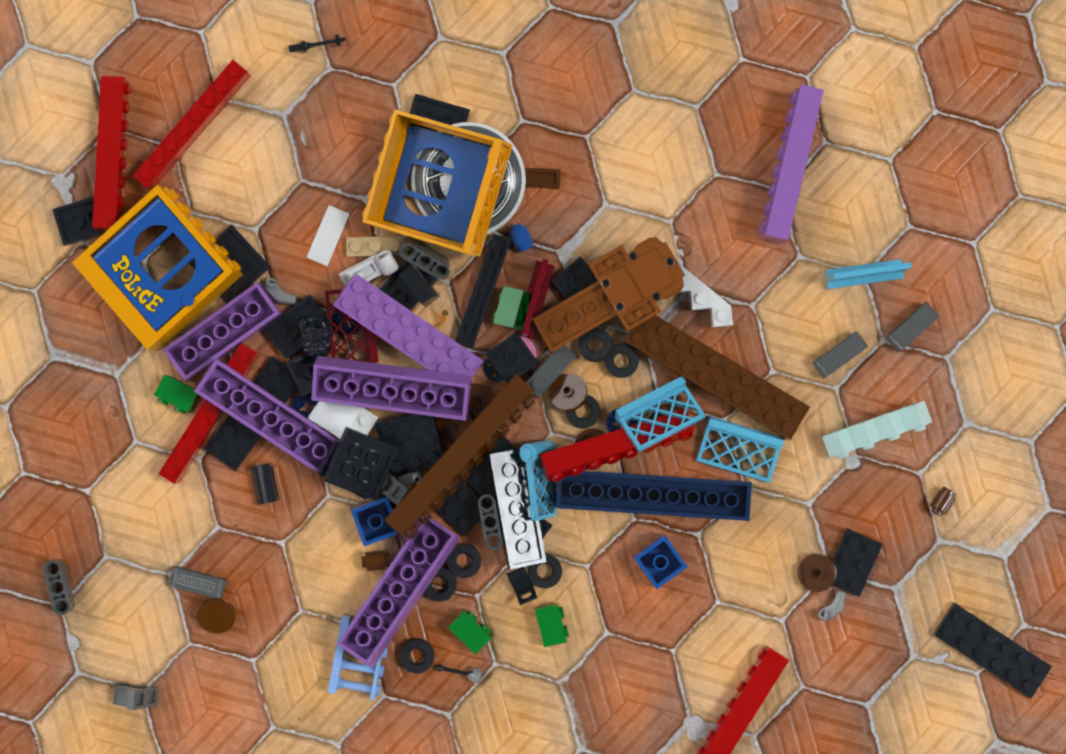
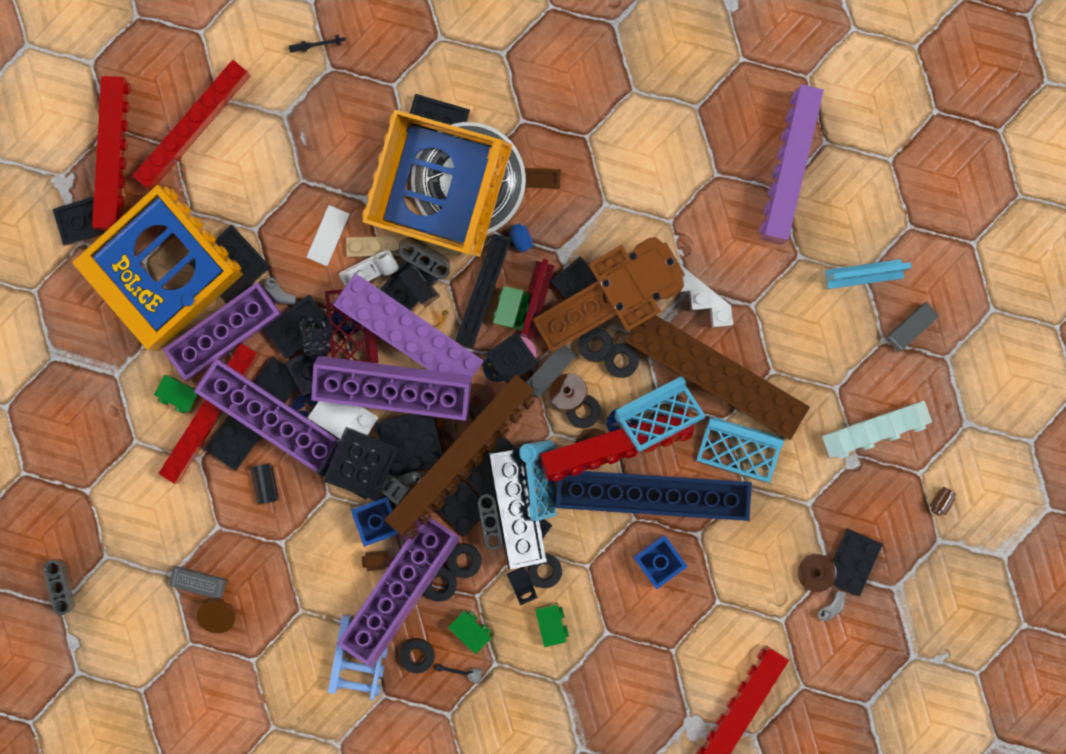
(135, 696): dark grey tile -> none
(840, 354): dark grey beam -> none
(992, 650): black plate -> none

